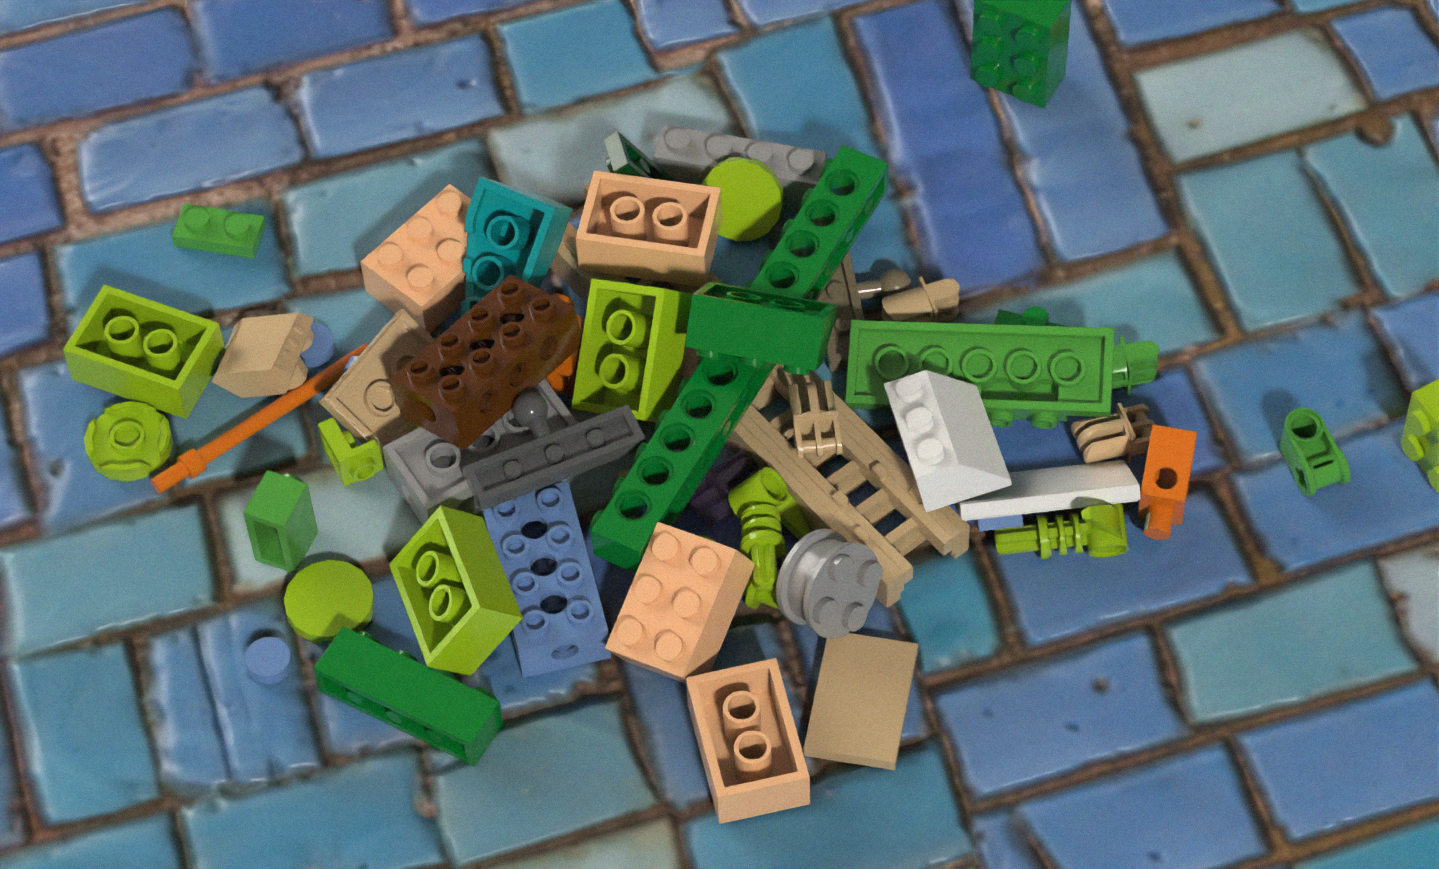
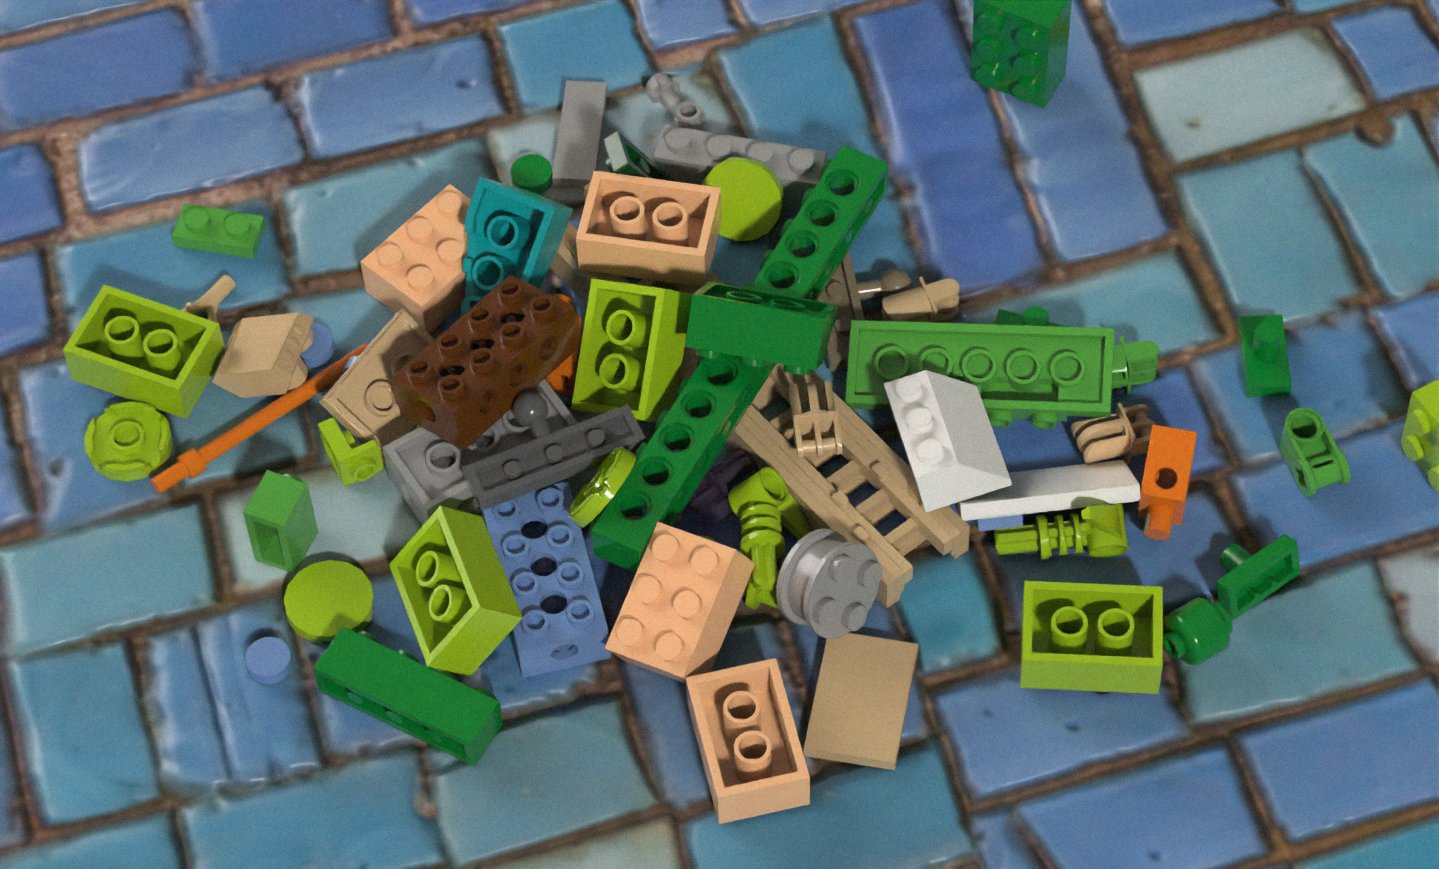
(212, 298): none -> tan bar
(532, 174): none -> green tile
(579, 133): none -> light grey tile
(603, 487): none -> lime tile
(687, 113): none -> light grey bar
(1091, 637): none -> lime brick
(1197, 631): none -> green head
(1256, 575): none -> green tile
(1264, 356): none -> green tile

